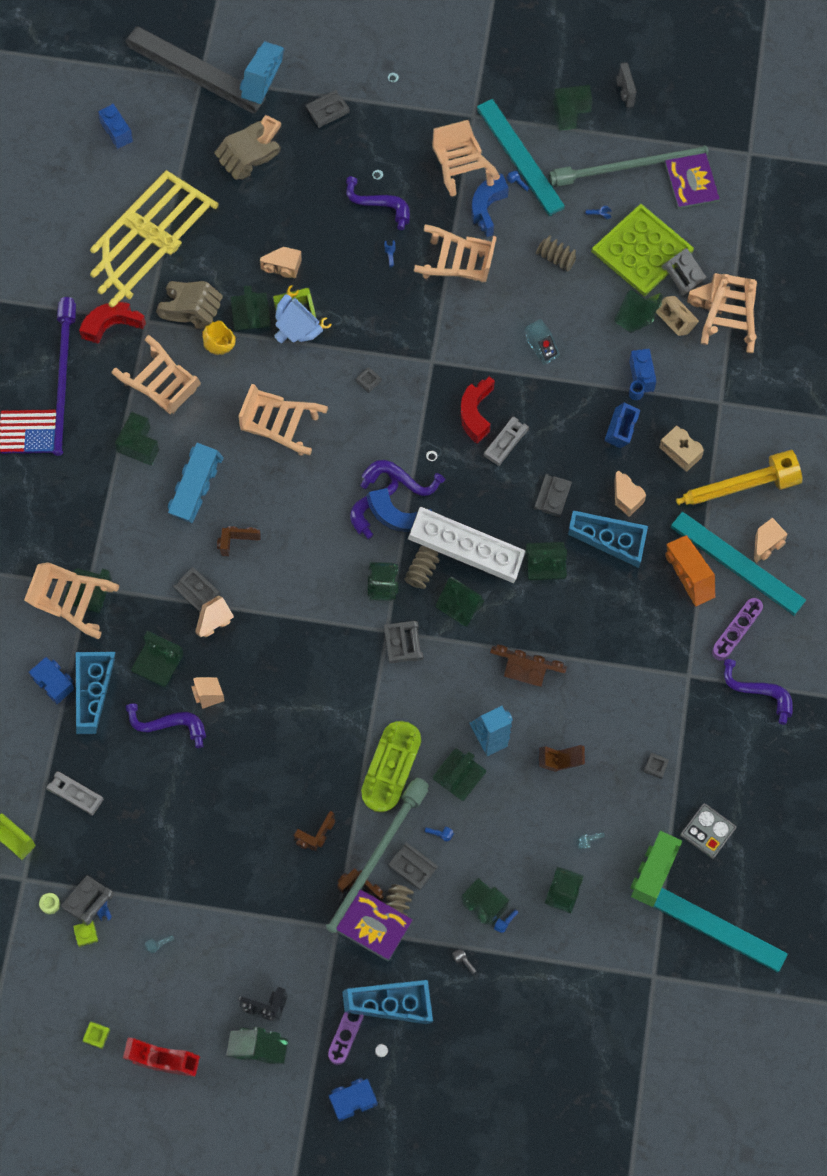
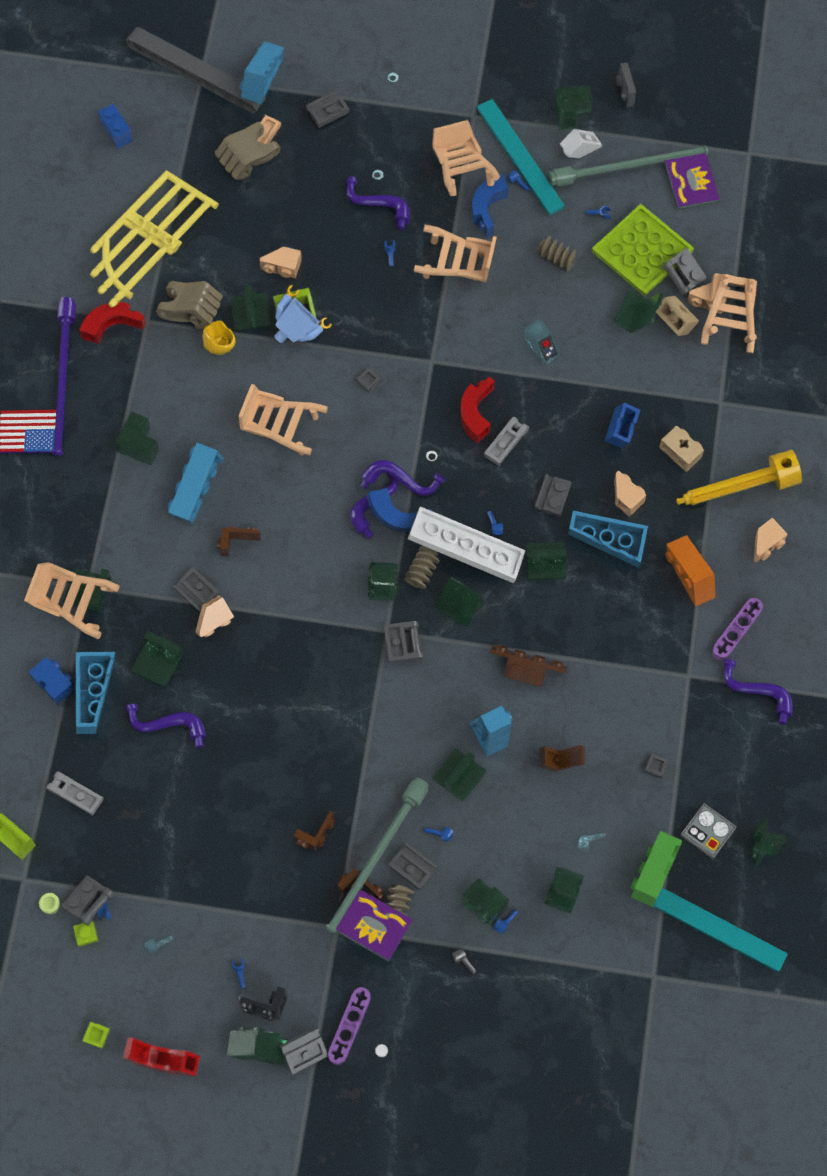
(183, 377): light nougat hand -> none
(207, 691): light nougat slope -> none
(239, 970): none -> blue hand
(303, 1050): none -> plate
(352, 1098): blue brick -> none
(391, 766): lime piece -> none
(393, 1001): dark azure wedge -> none
(497, 529): none -> blue hand
(580, 143): none -> white slope
(642, 373): blue hinge -> none
(738, 564): teal tile -> none
(766, 842): none -> clear green bracket

